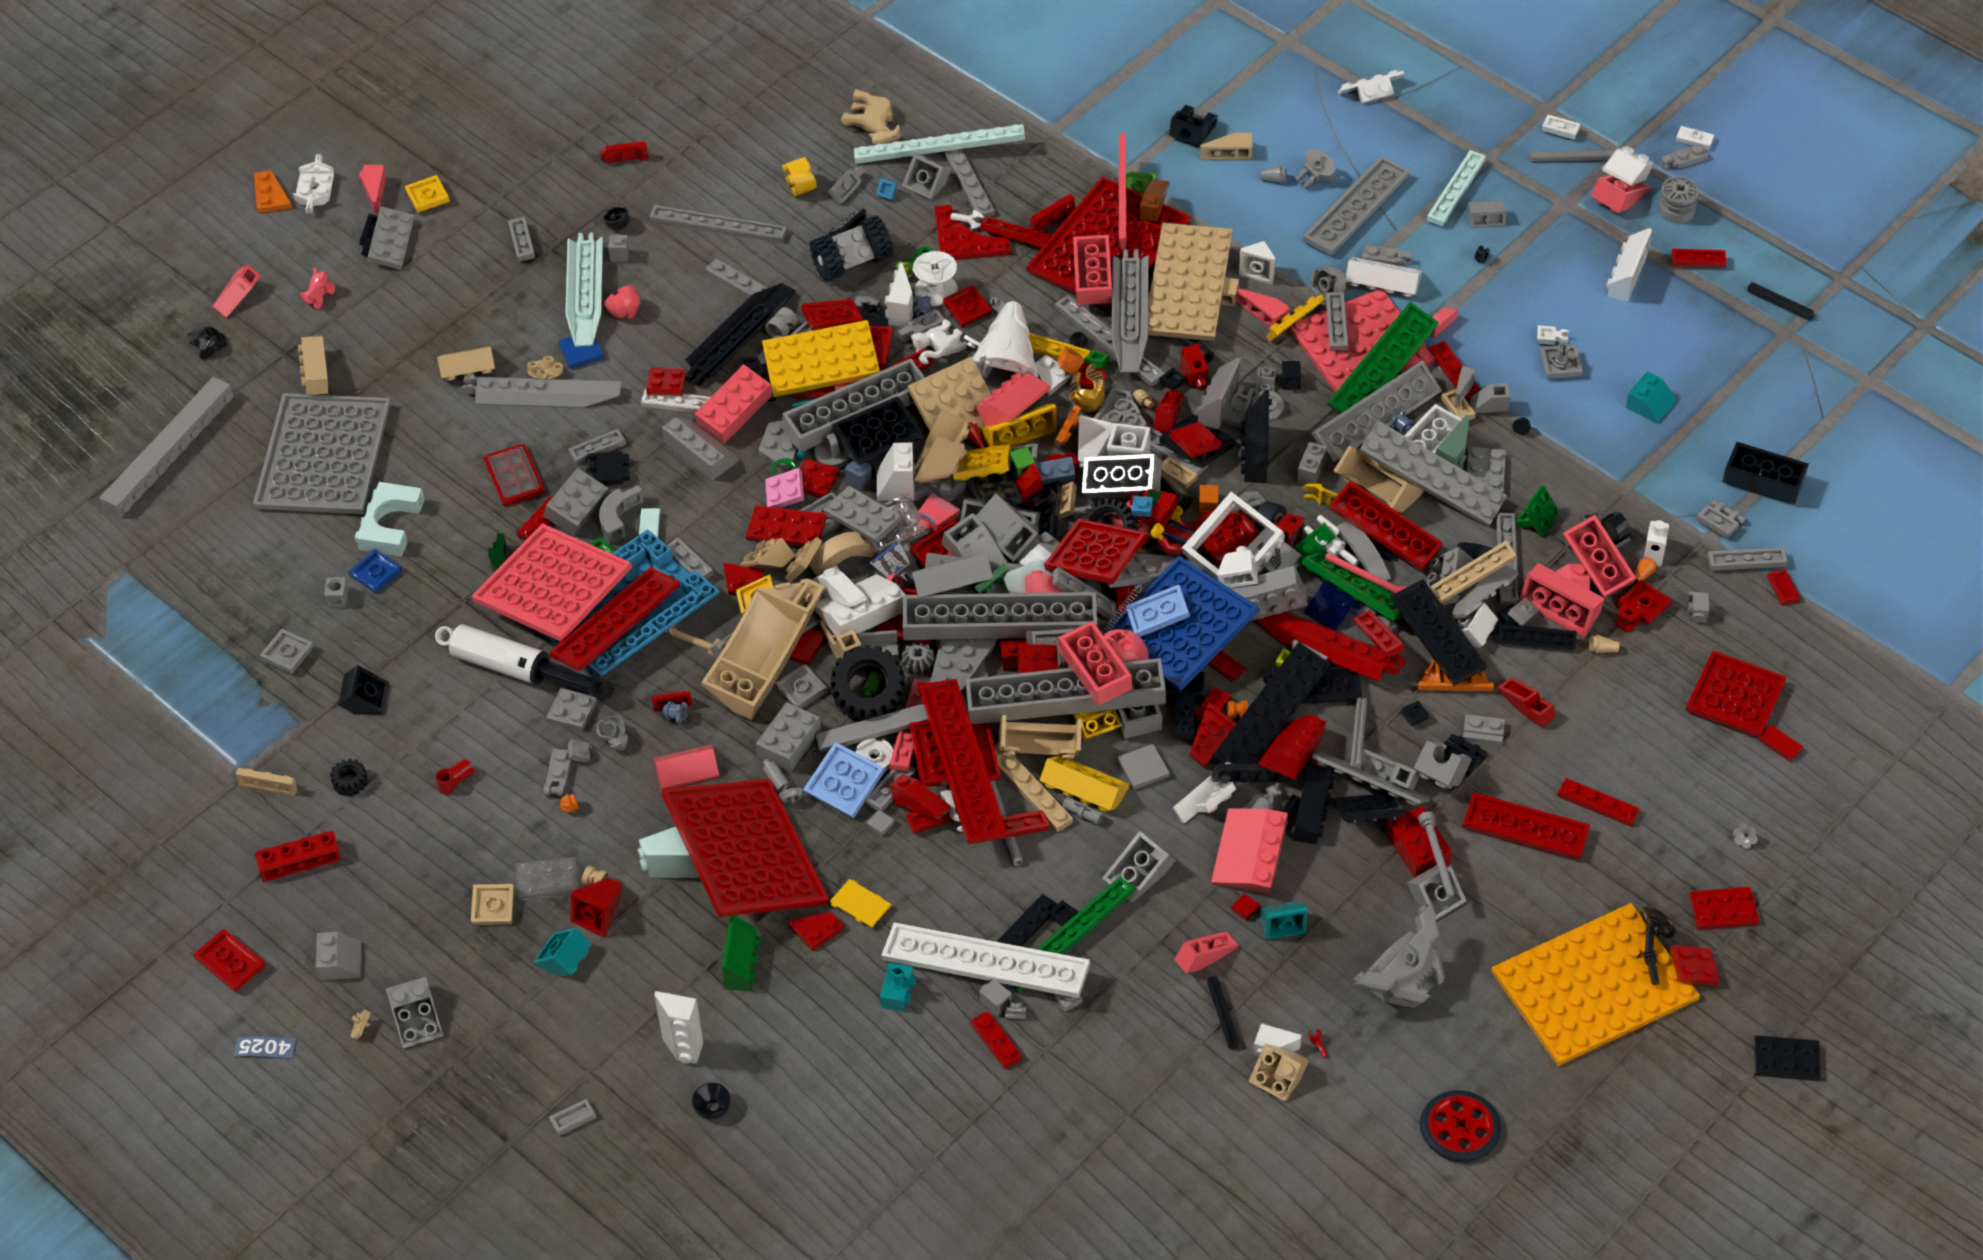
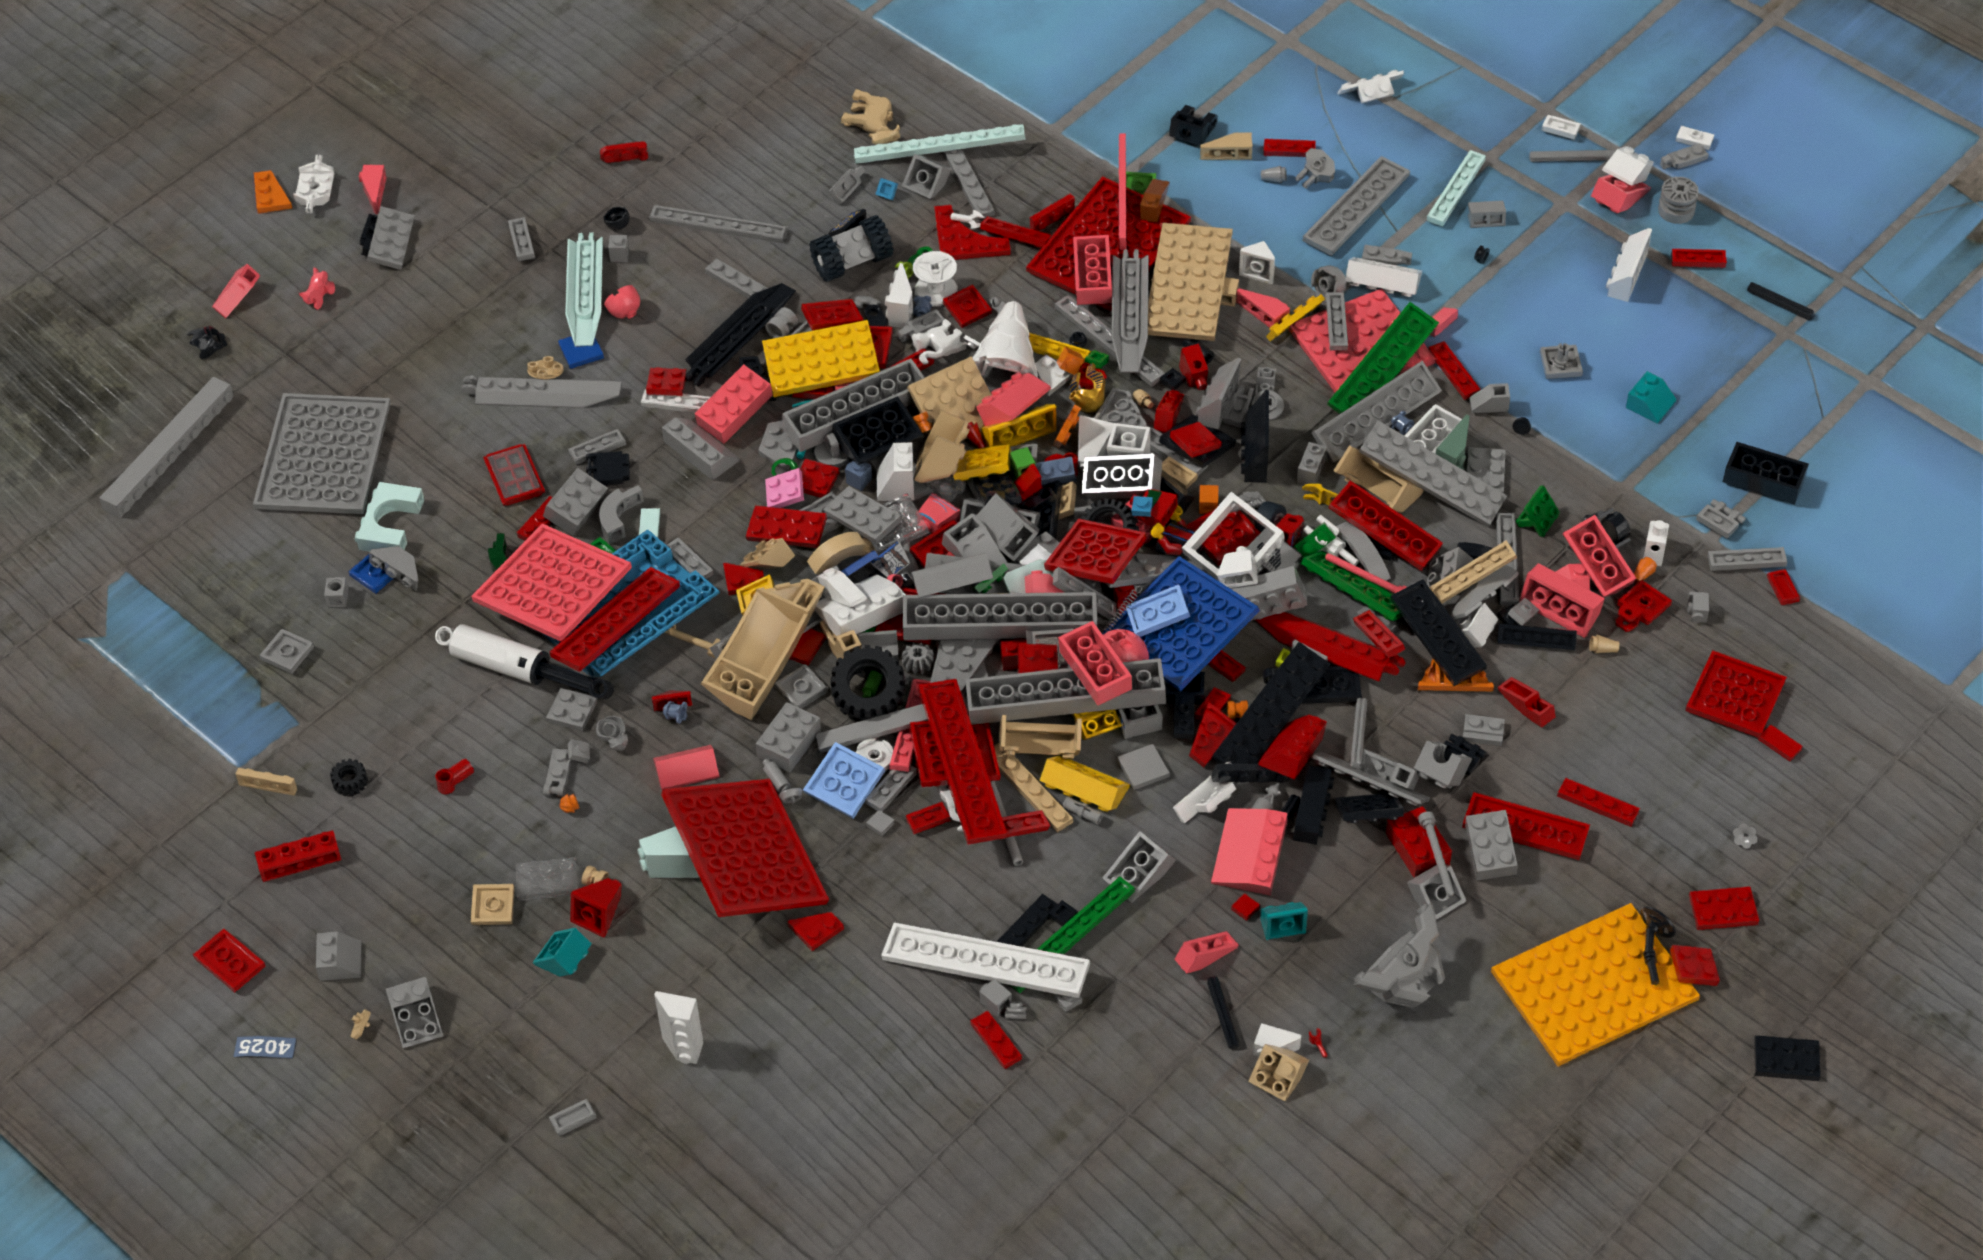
(313, 365): tan brick -> none
(363, 692): black slope -> none
(396, 564): none -> light grey slope
(426, 193): yellow plate -> none
(466, 363): tan slope -> none
(711, 1093): black piece -> none
(740, 955): green slope -> none
(799, 176): yellow brick -> none
(803, 558): tan plate -> none
(860, 563): none -> blue tile
(860, 903): yellow piece -> none
(897, 986): teal brick -> none
(912, 795): red slope -> none
(922, 423): none -> orange wheel
(1287, 147): none -> red plate
(1291, 375): black brick -> none
(1330, 606): clear blue bracket -> none
(1414, 713): black plate -> none
(1450, 1149): wedge -> none
(1460, 411): tan plate -> none
(1465, 382): light grey slope -> none
(1491, 845): none -> light grey brick
(1549, 335): white plate -> none

